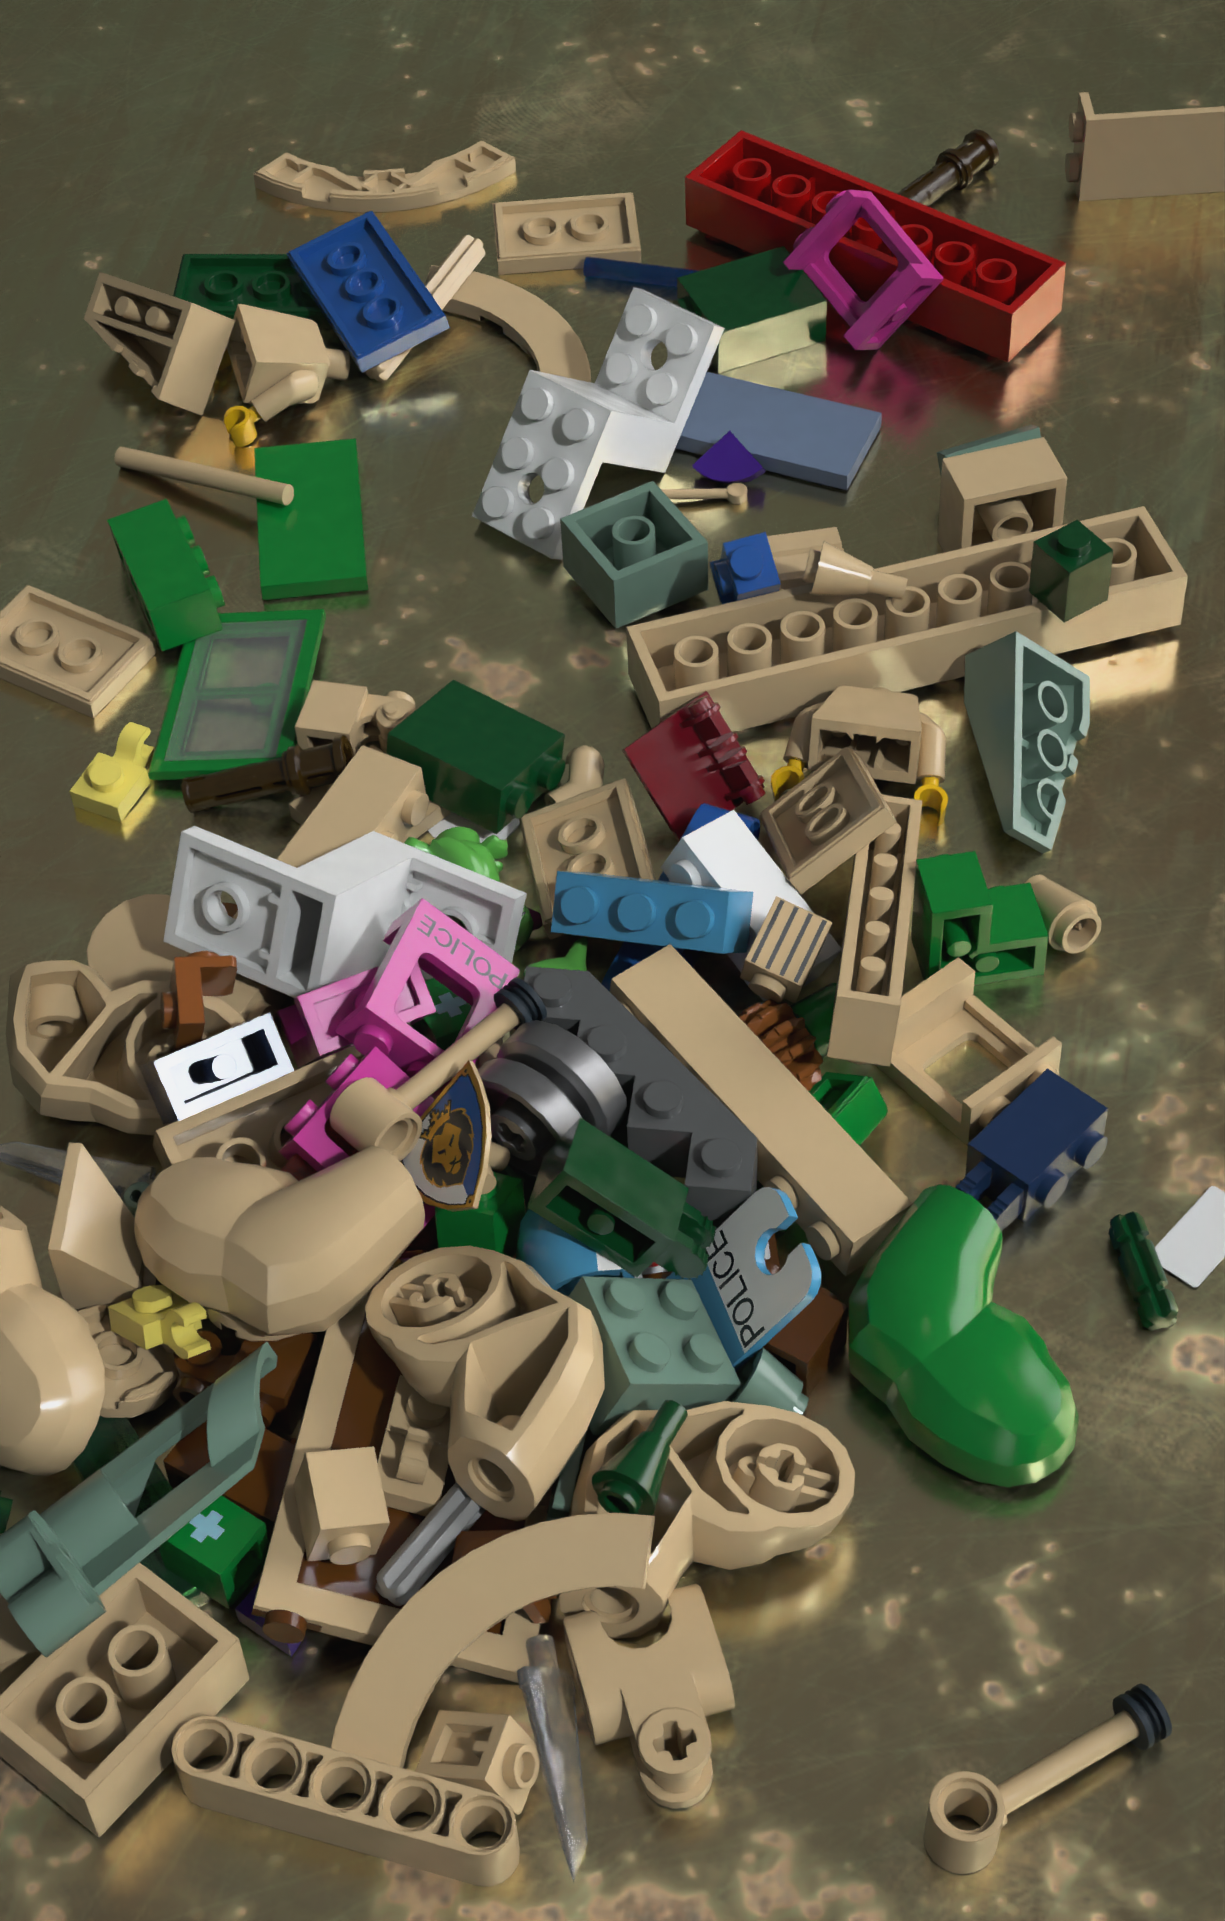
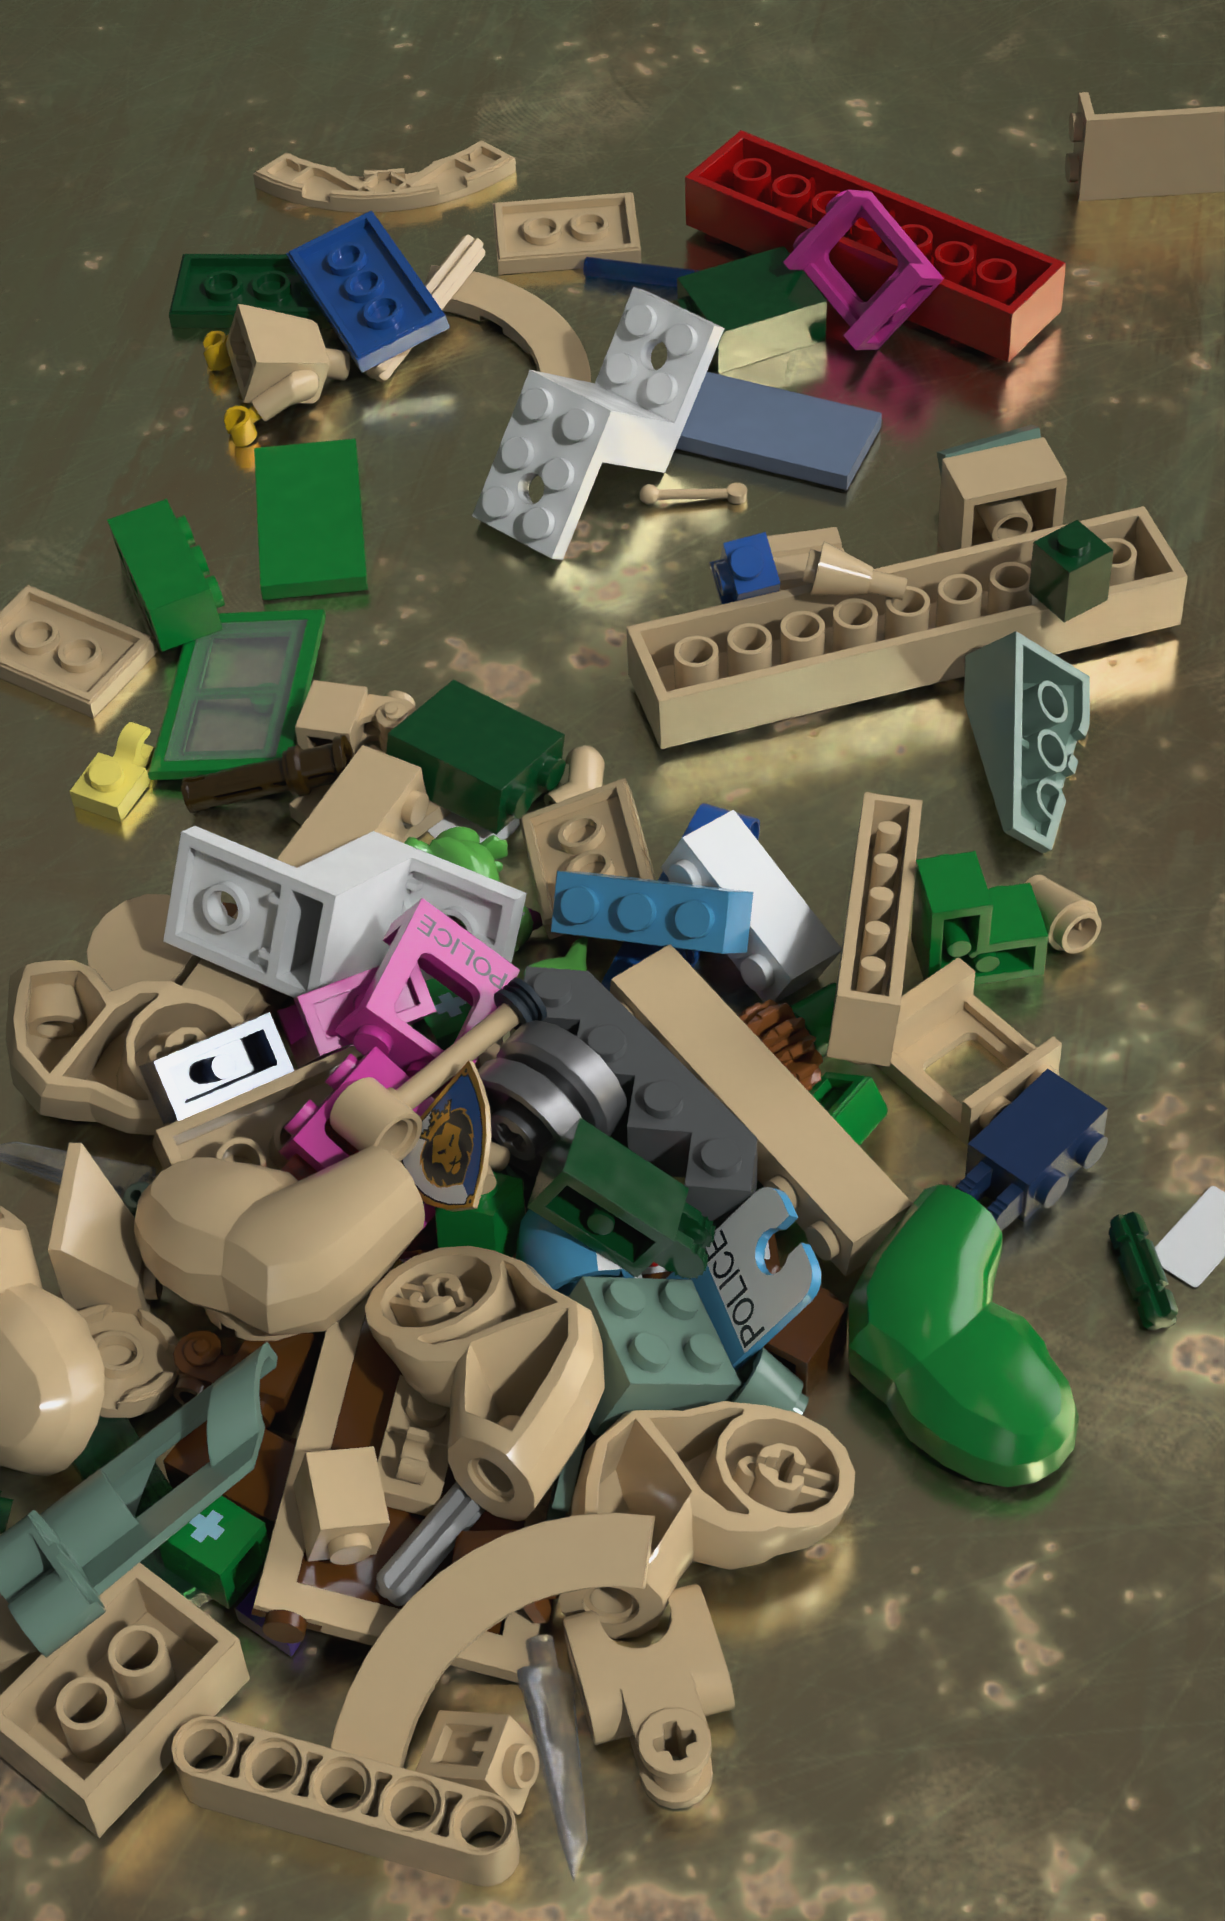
(160, 1317): light yellow plate -> none
(162, 338): tan wedge -> none
(191, 979): dark orange bracket -> none
(204, 475): tan bar -> none
(634, 554): sand green brick -> none
(635, 1474): dark green cone -> none
(693, 762): dark red hinge -> none
(728, 462): dark purple tile -> none
(784, 951): tan brick -> none
(826, 819): tan tile -> none
(883, 731): tan torso -> none
(954, 168): dark brown pin -> none
(1137, 1719): tan piece -> none

